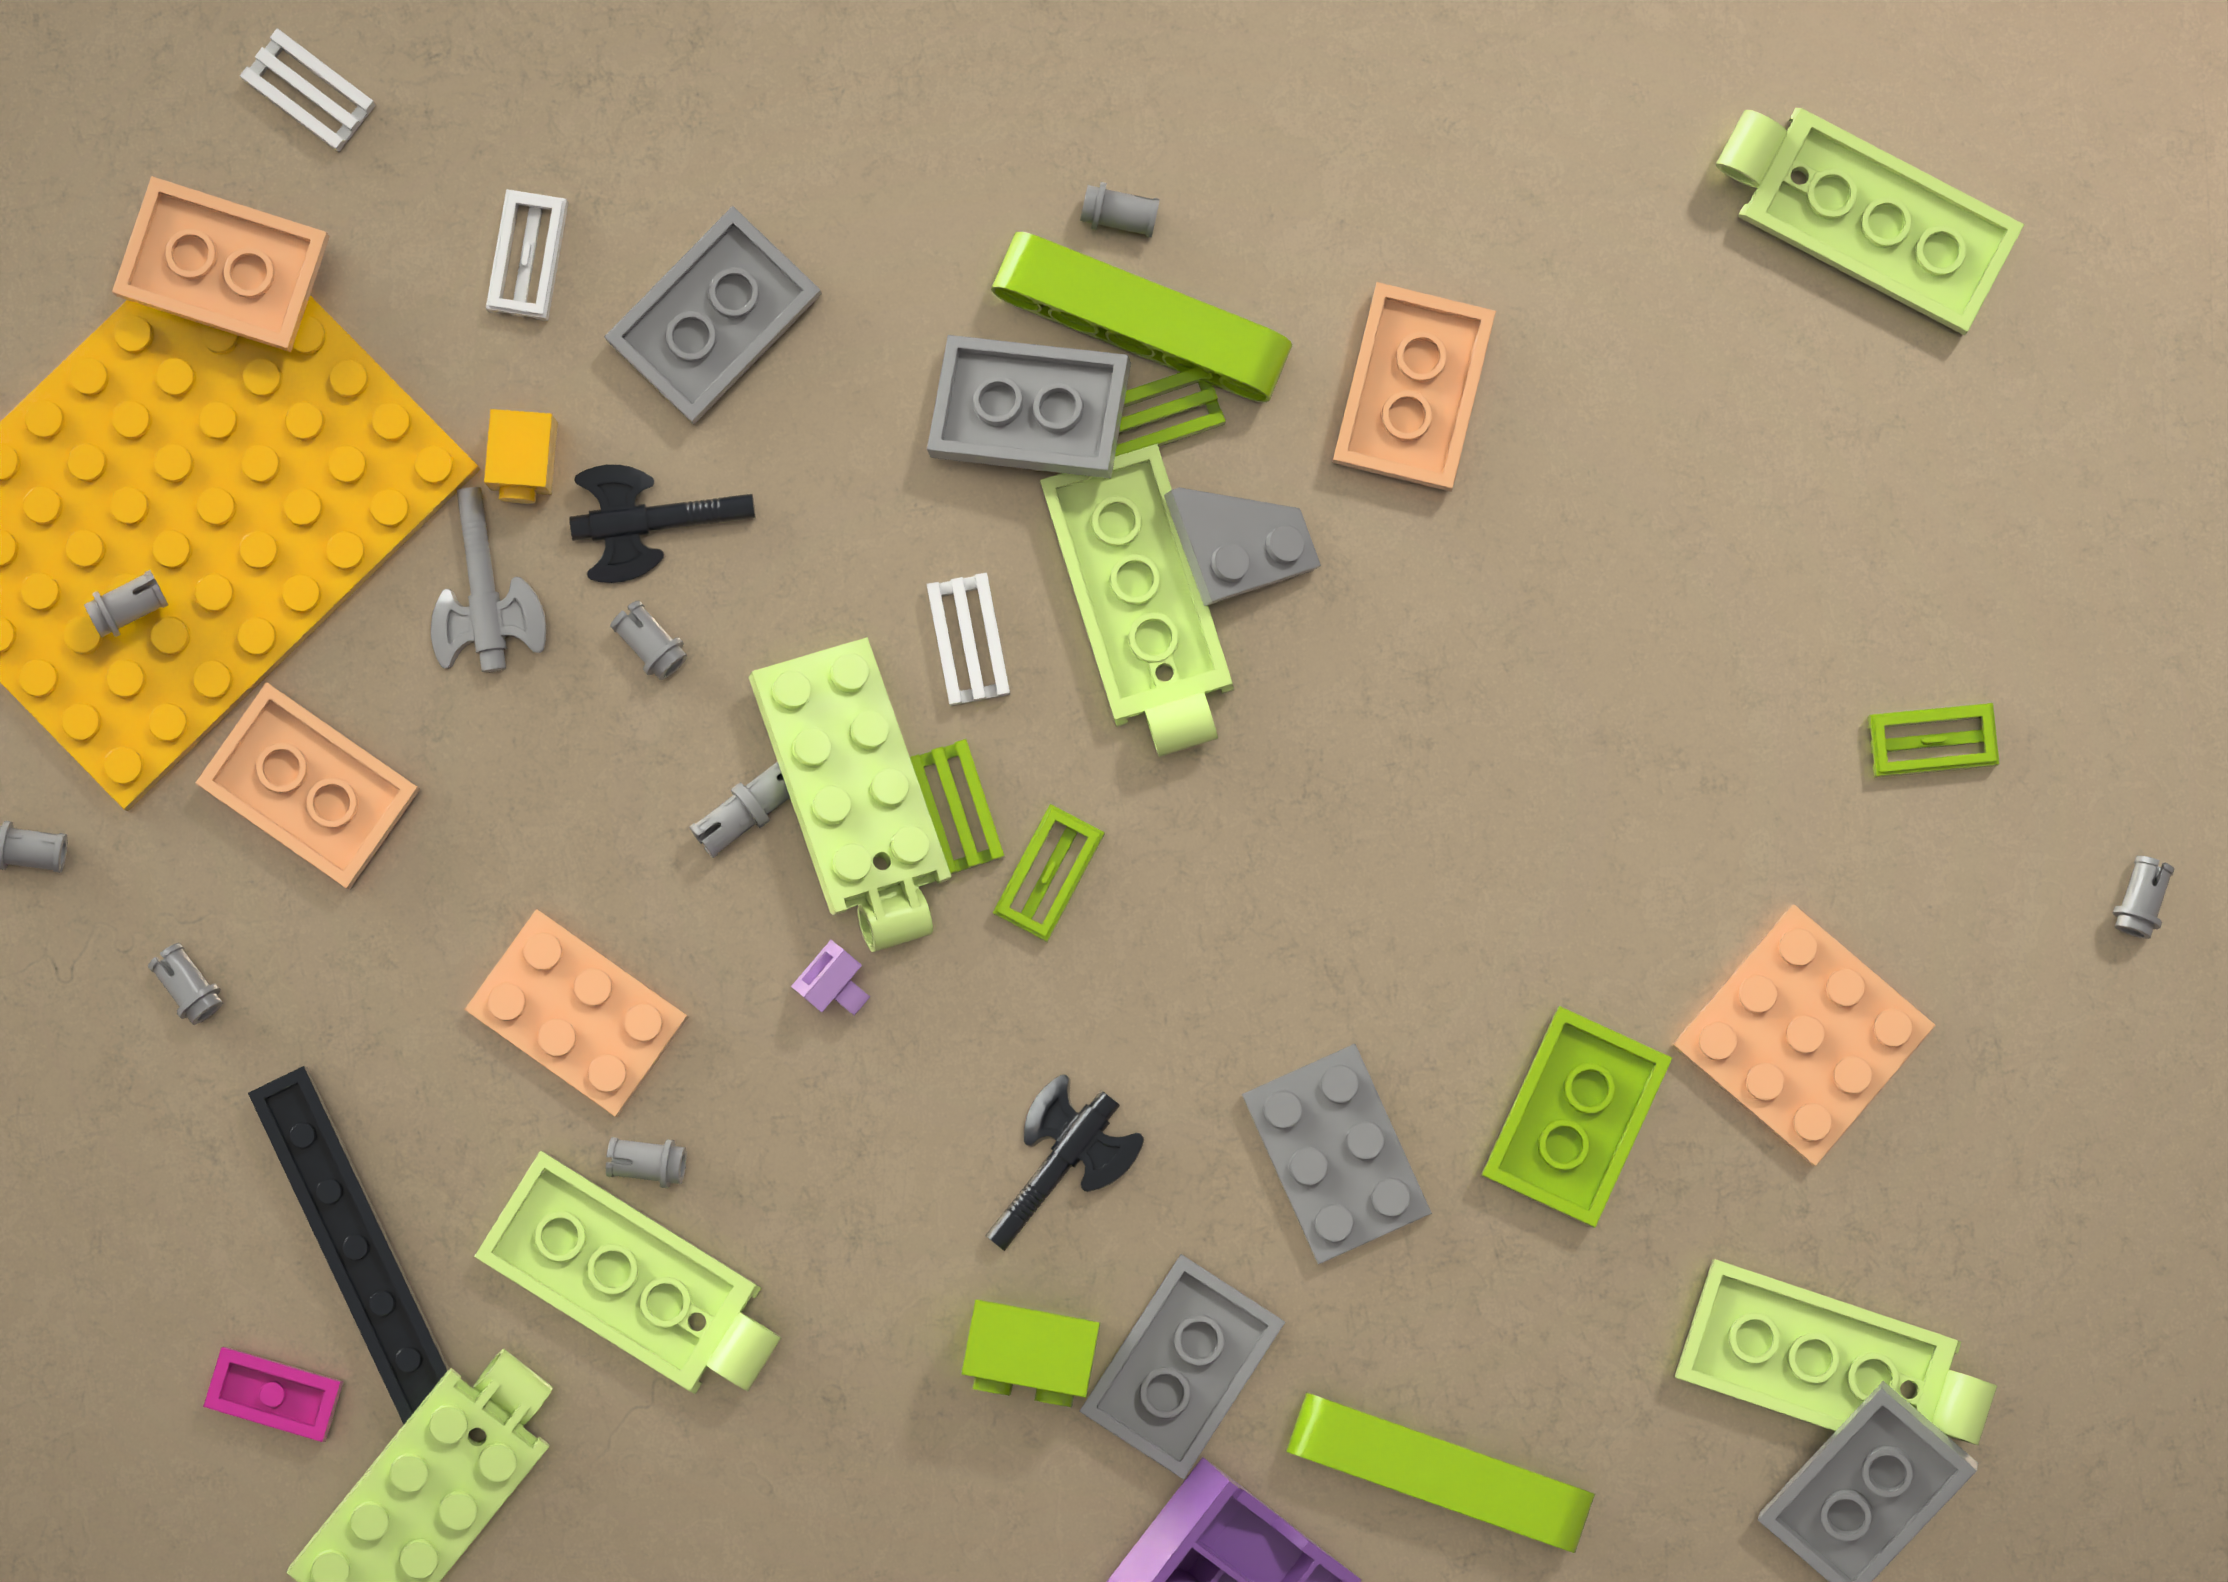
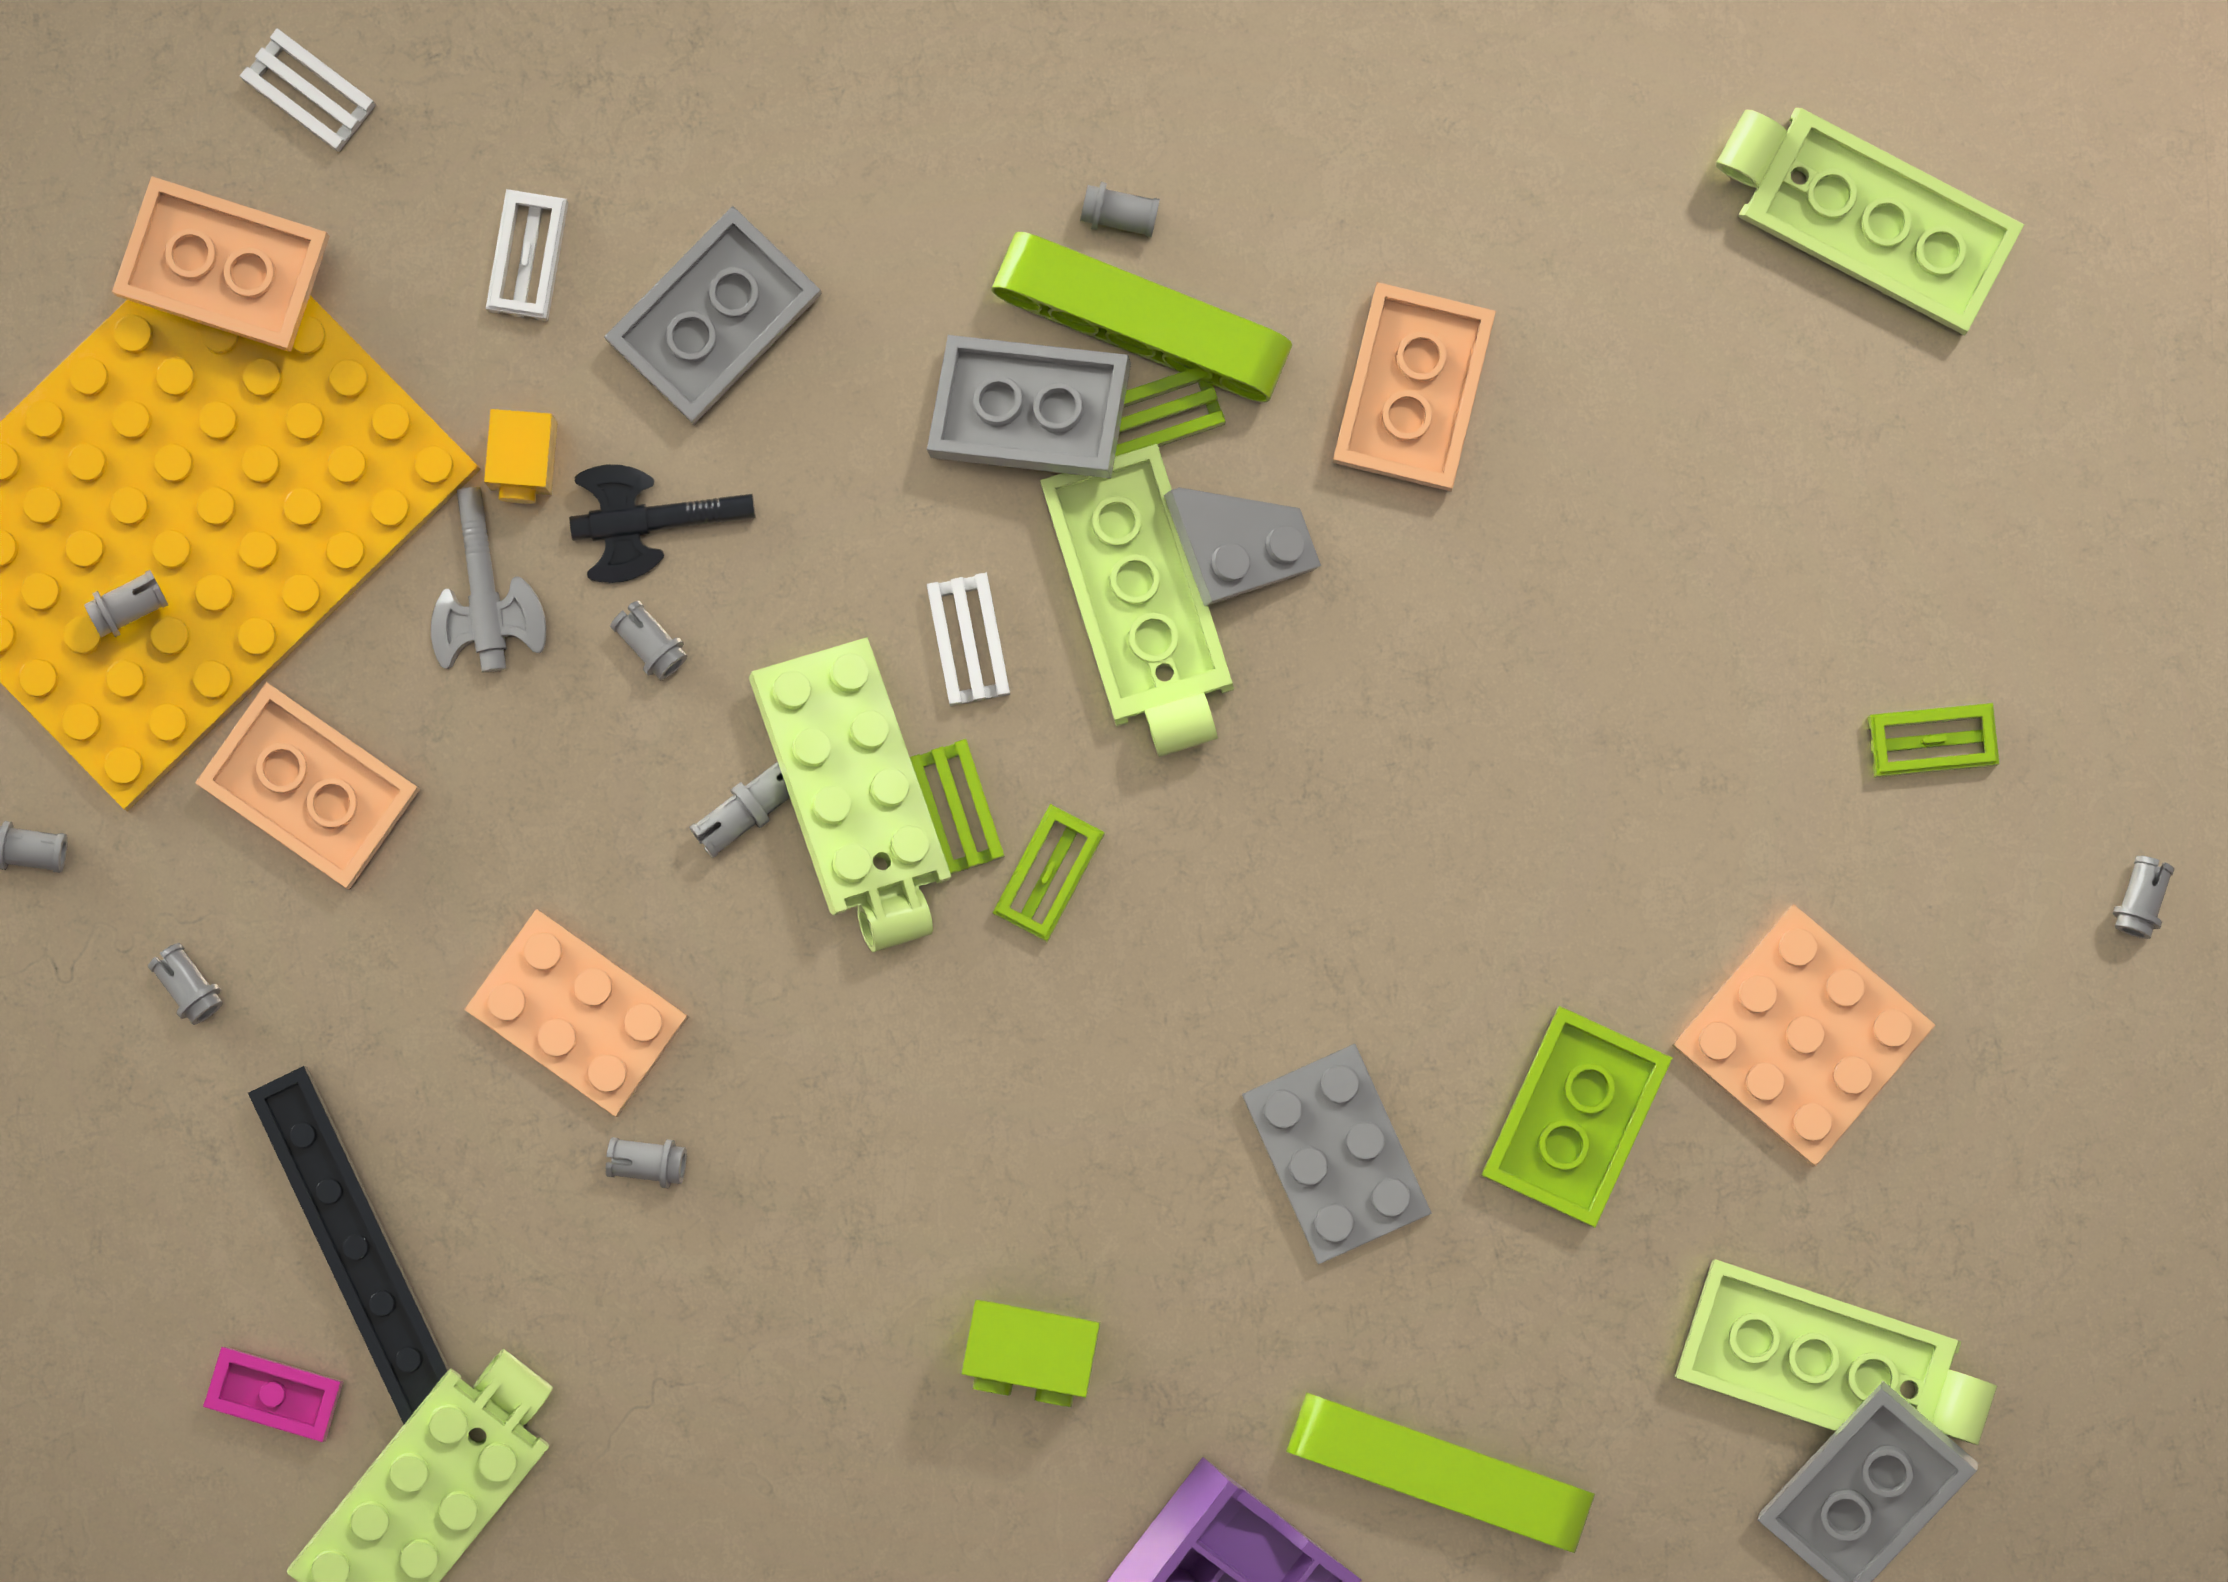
(627, 1278): yellowish green hinge -> none
(830, 978): lavender tile -> none
(1077, 1138): black piece -> none
(1182, 1366): light grey plate -> none

